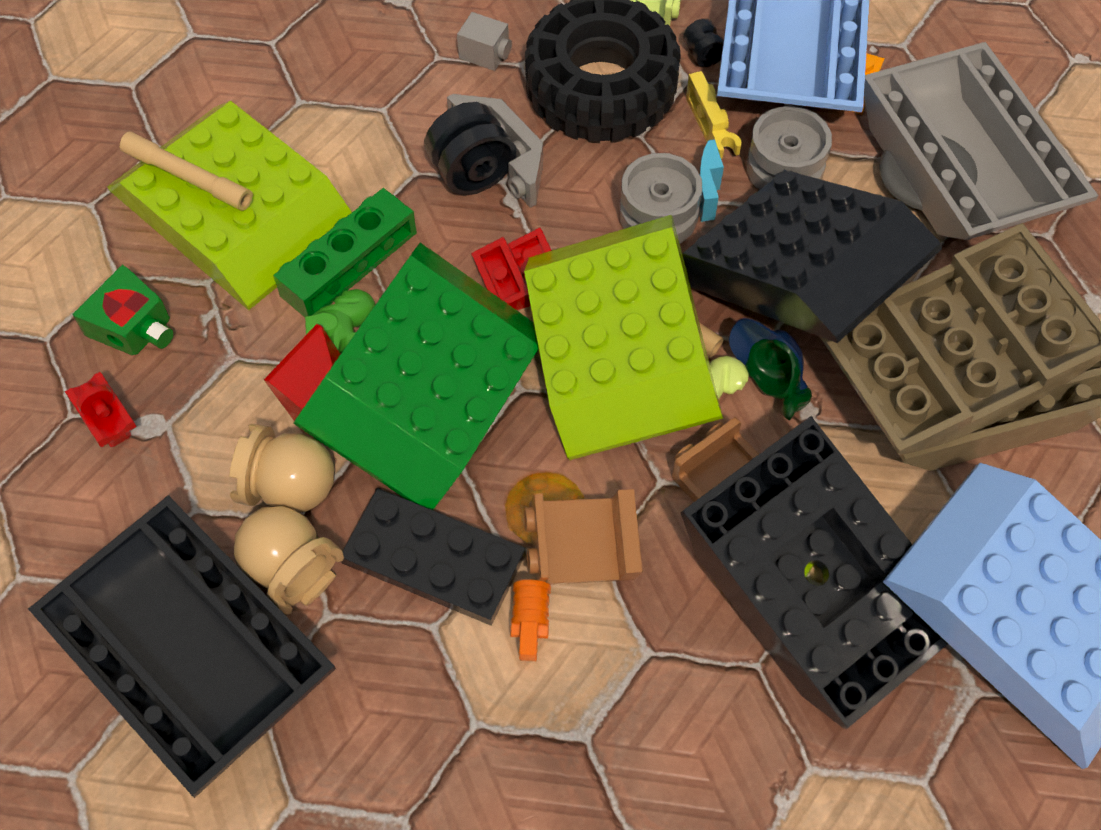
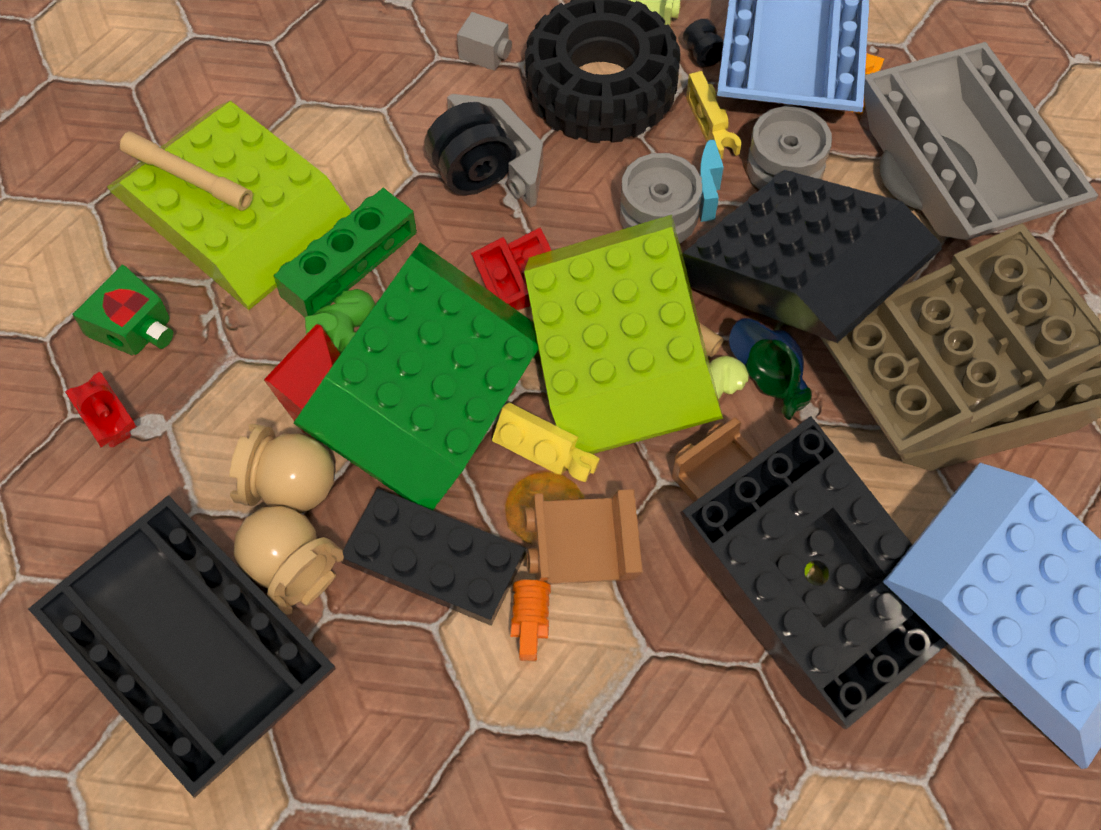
(543, 443): none -> light yellow plate

